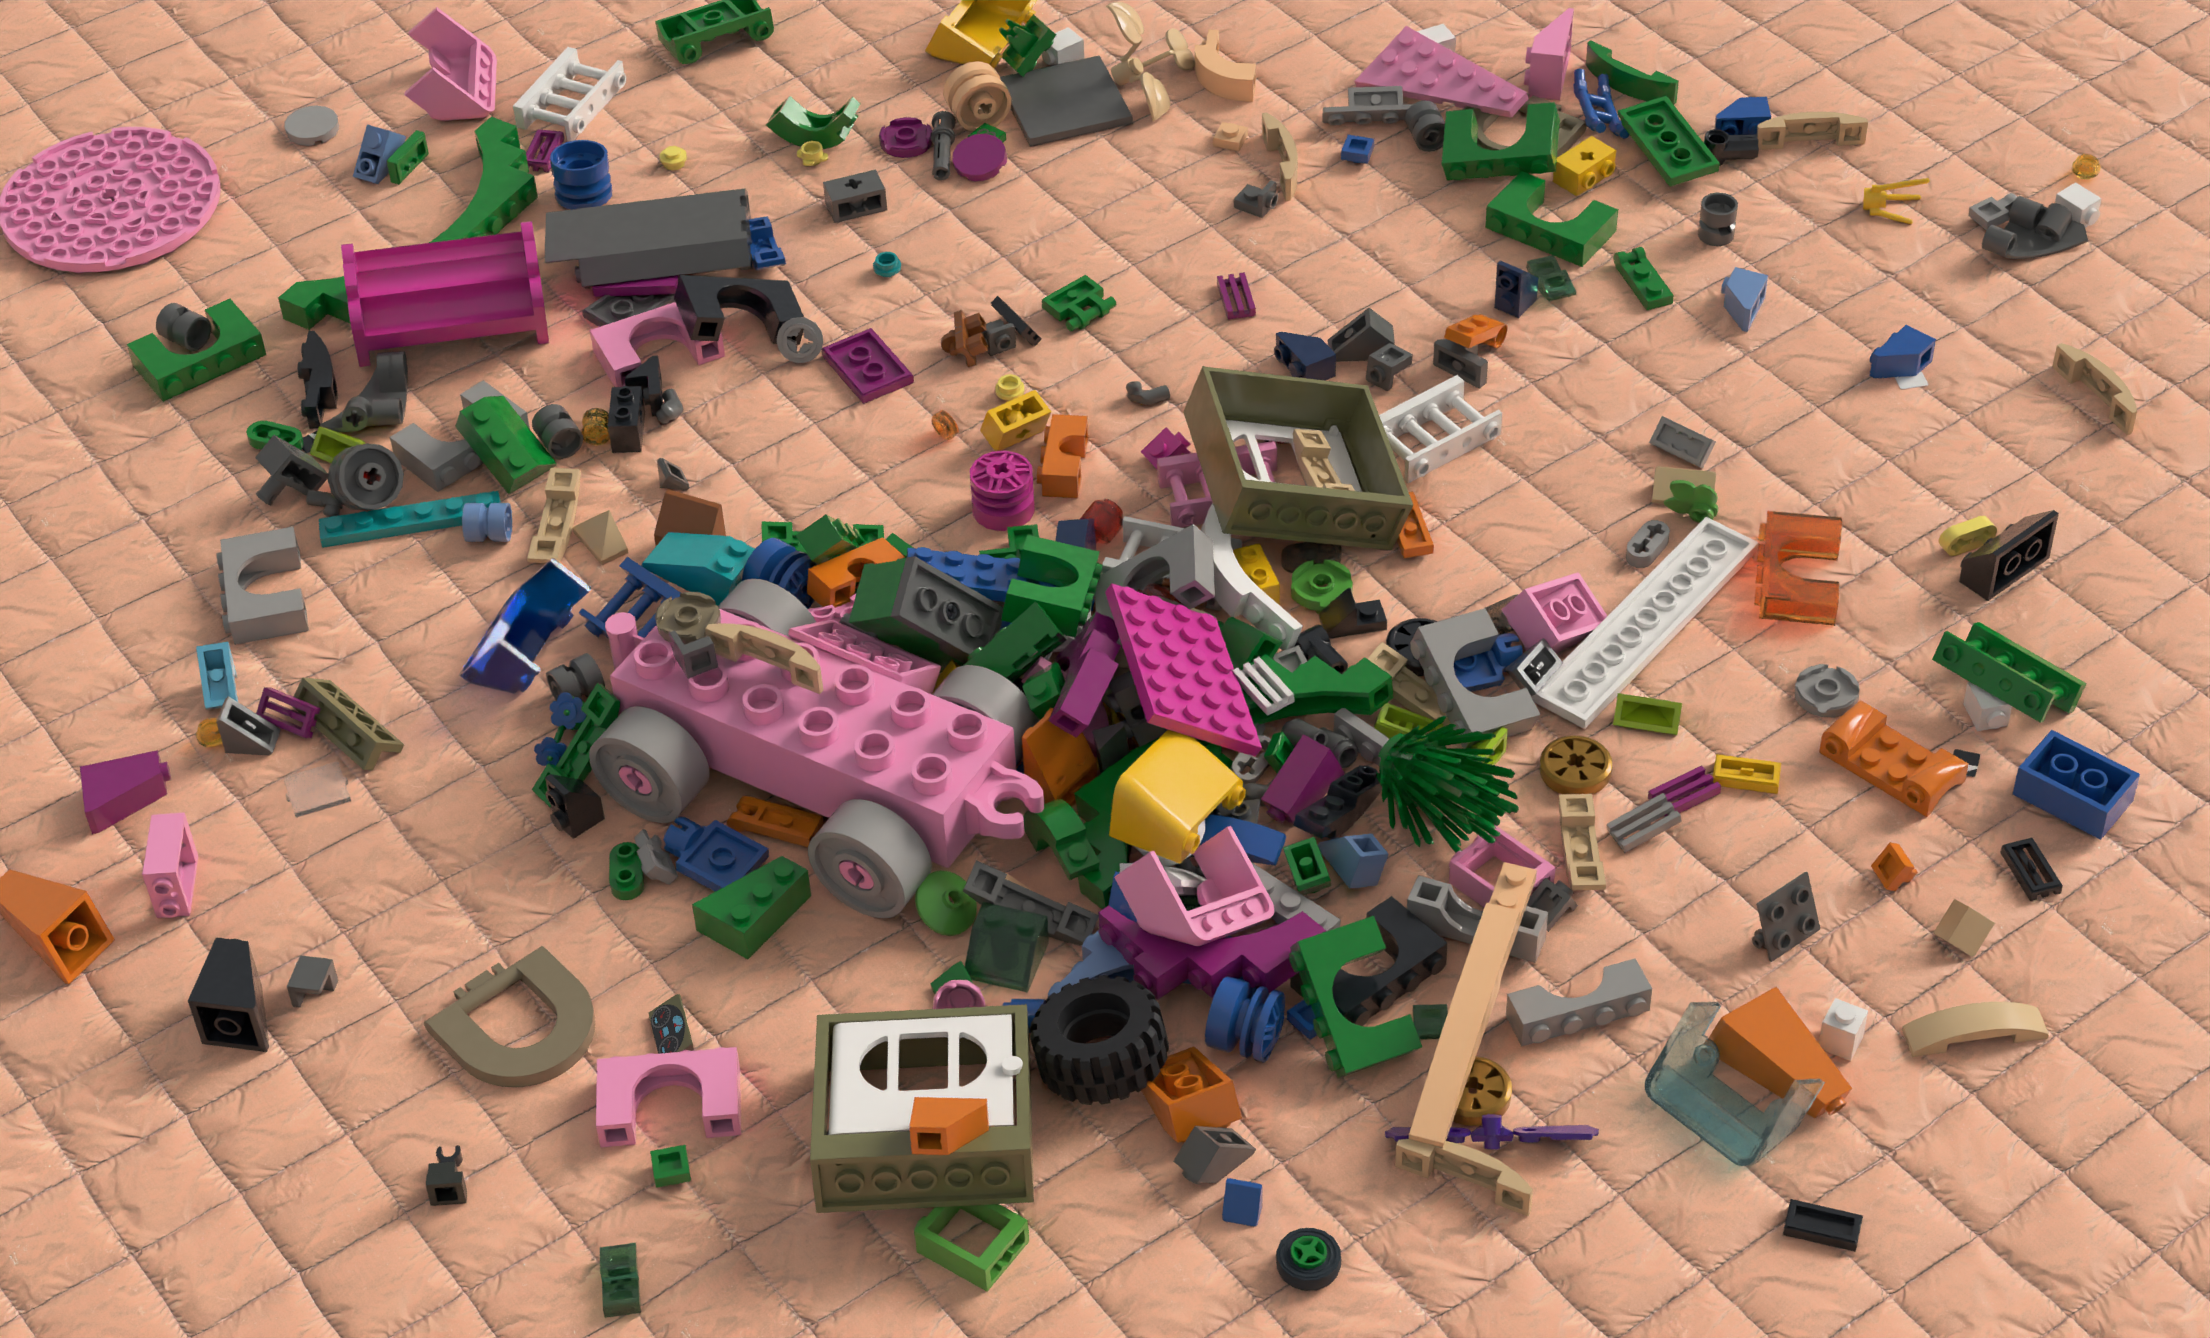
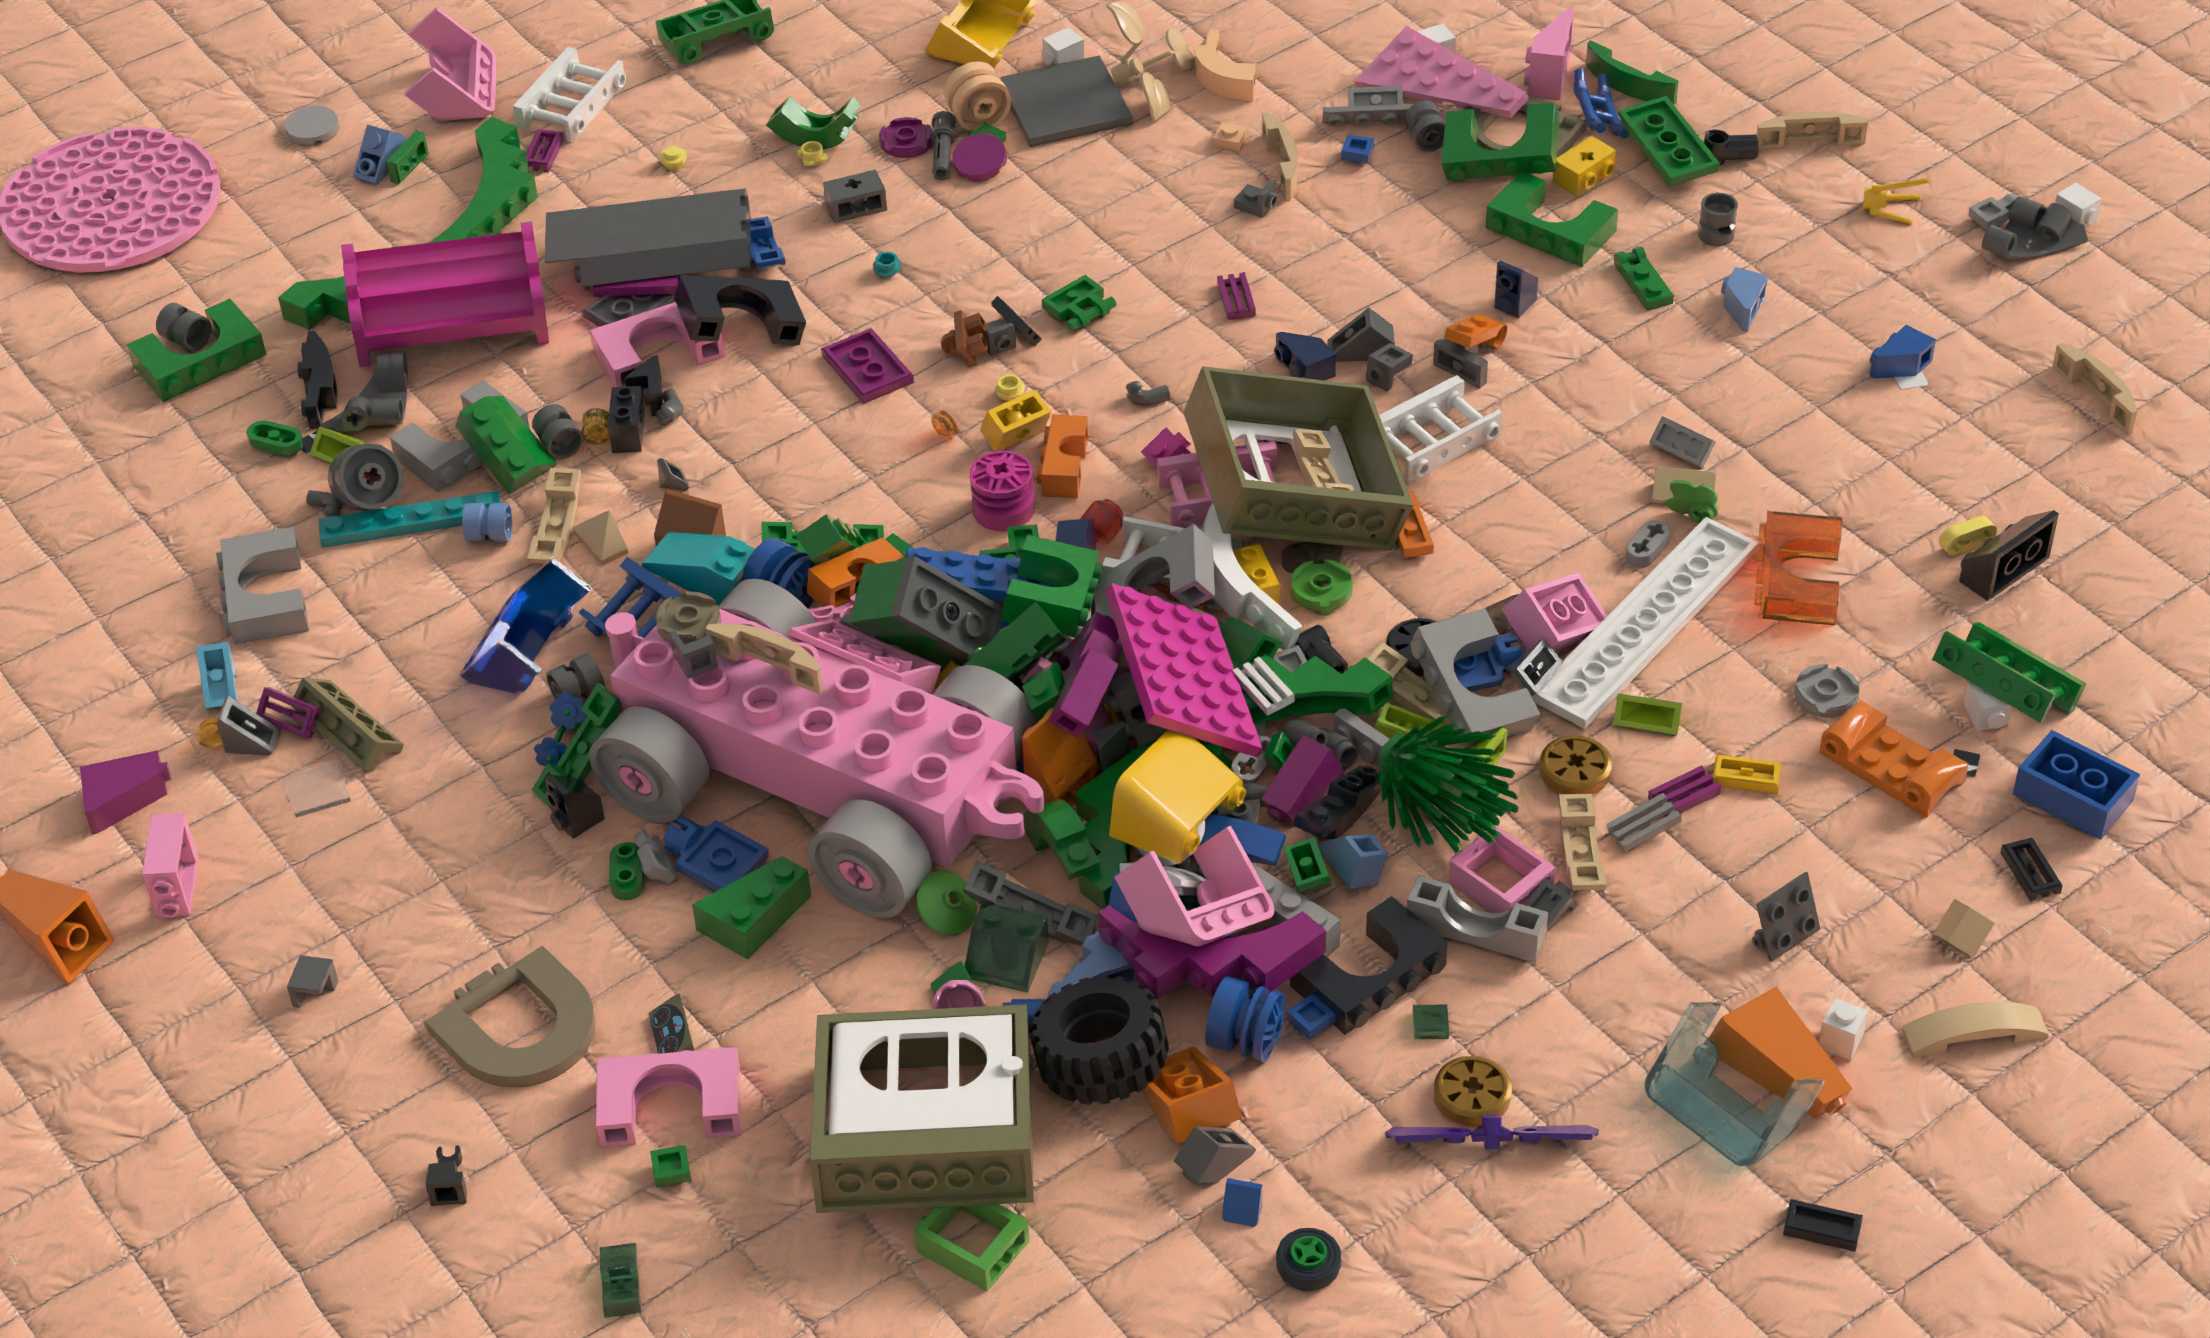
(229, 998): black slope -> none
(290, 468): dark grey brick -> none
(581, 174): blue wheel -> none
(775, 821): orange plate -> none
(788, 346): light grey gear -> none
(946, 1124): orange slope -> none
(1026, 43): green plate -> none
(1348, 618): black slope -> none
(1348, 1044): green arch -> none
(1469, 1165): tan slope -> none
(1472, 1005): light nougat slope -> none
(1542, 1015): light grey arch -> none
(1551, 280): clear green slope -> none
(1743, 116): blue slope -> none
(1893, 867): orange tile -> none
(2086, 166): clear yellow plate -> none

